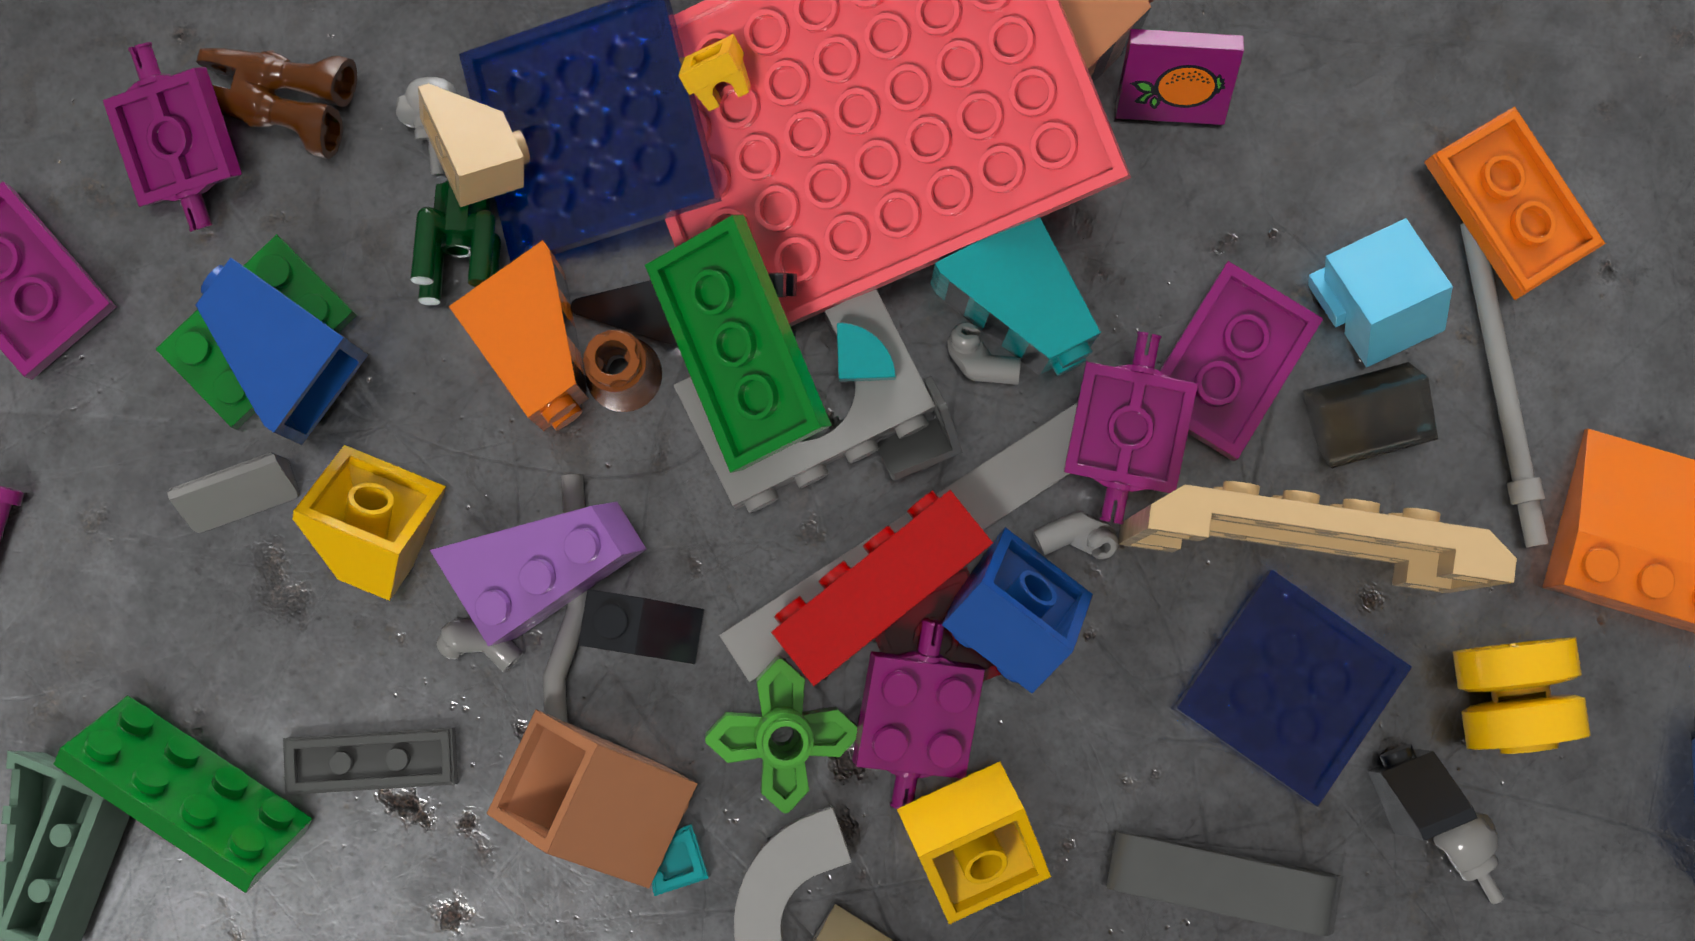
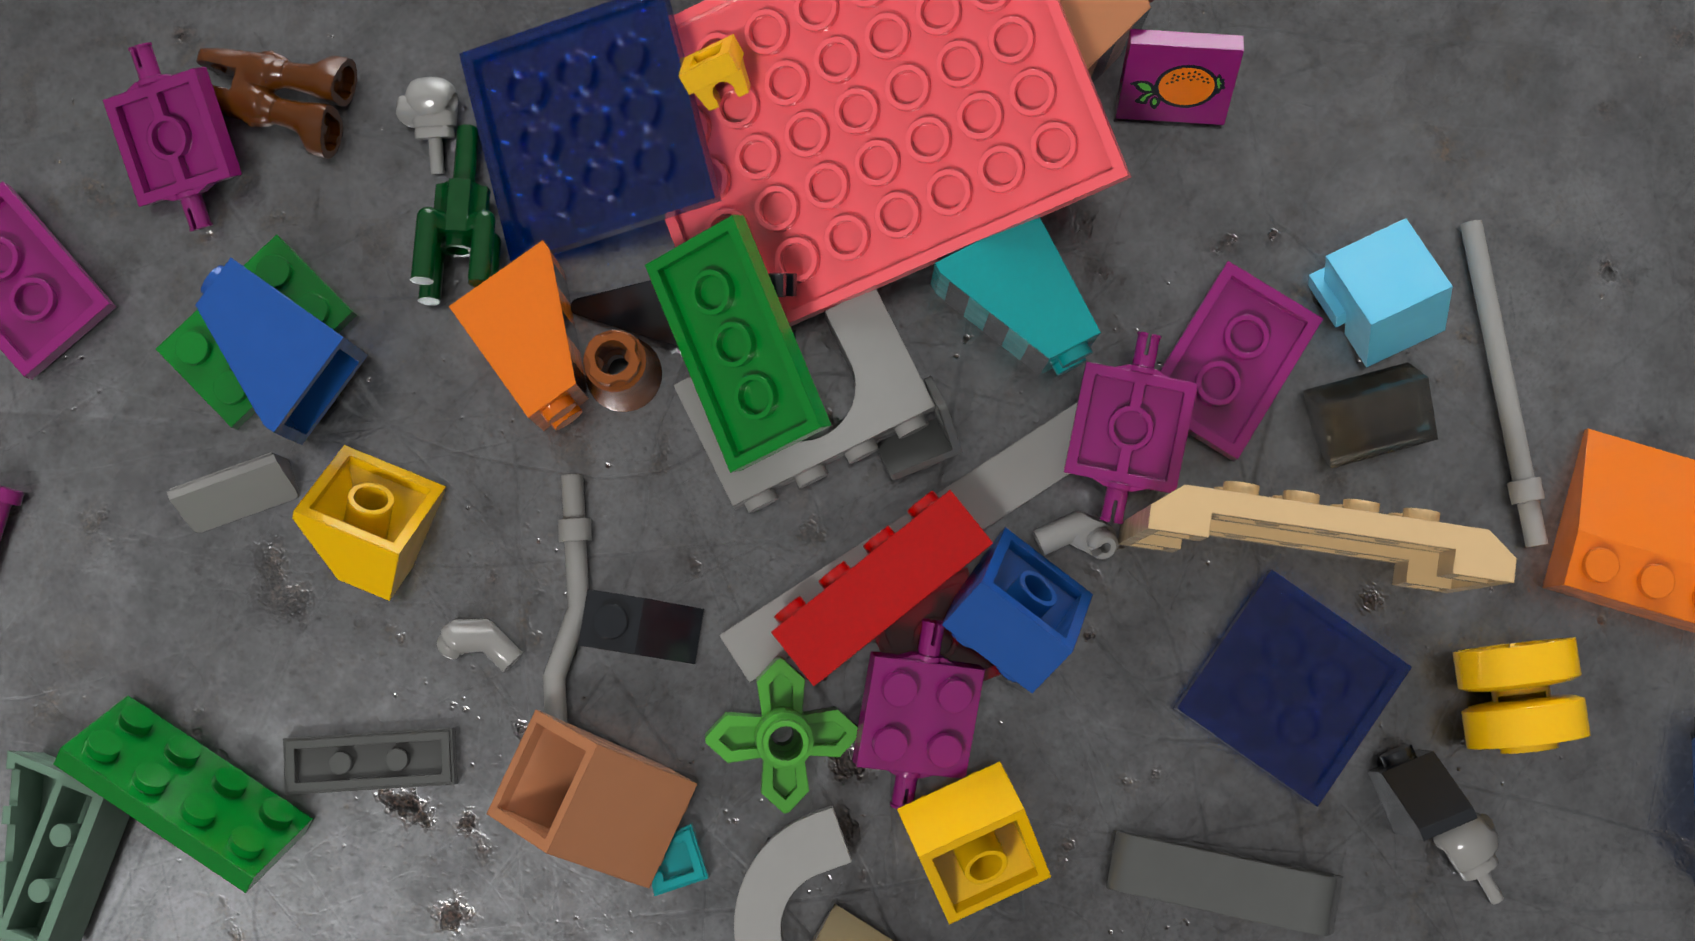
(472, 145): tan slope -> none
(536, 568): medium lavender wedge -> none
(862, 355): teal tile -> none
(976, 360): light grey arm -> none
(1514, 202): orange tile -> none

